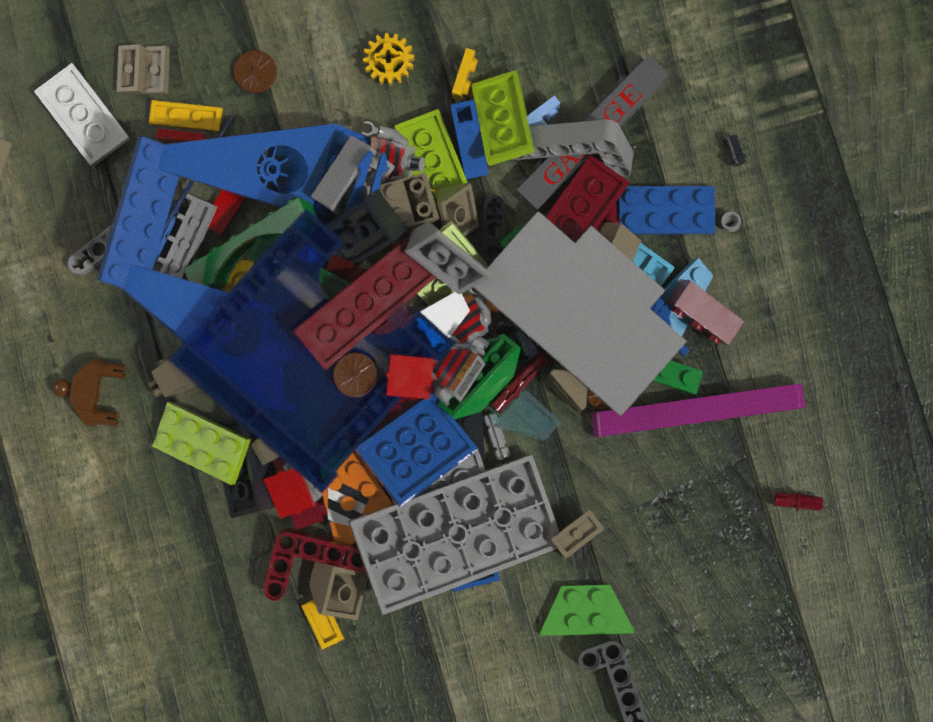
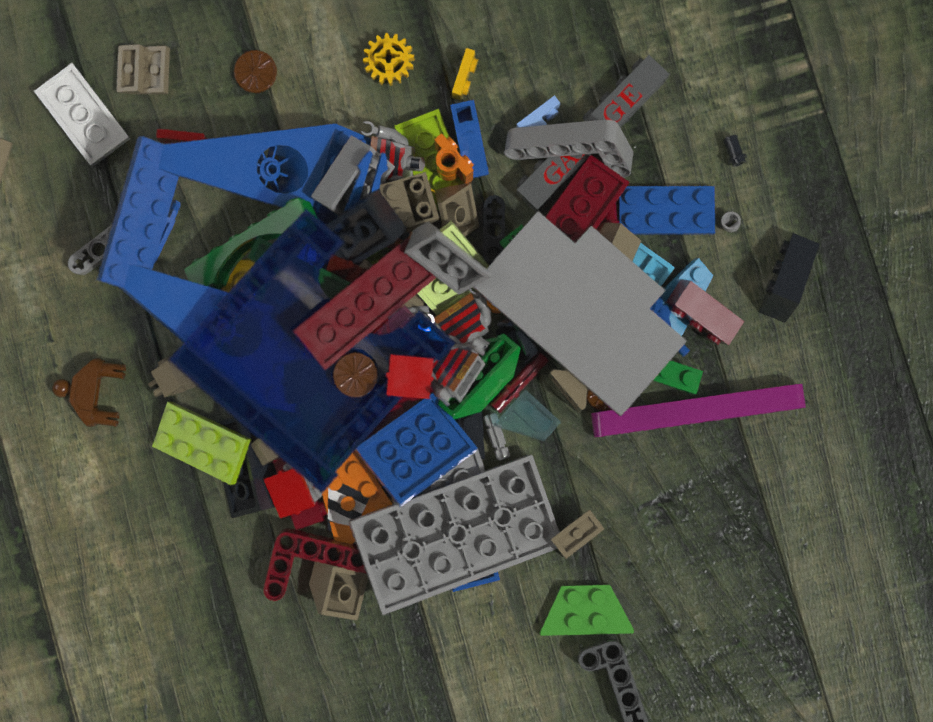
(185, 116): yellow tile -> none
(188, 237): light grey hinge -> none
(190, 184): dark blue axle -> none
(227, 208): red tile -> none
(324, 627): yellow tile -> none
(448, 152): none -> orange plate
(448, 313): white sticker -> none
(502, 118): lime plate -> none
(789, 277): none -> black wedge
(797, 501): dark red axle -> none

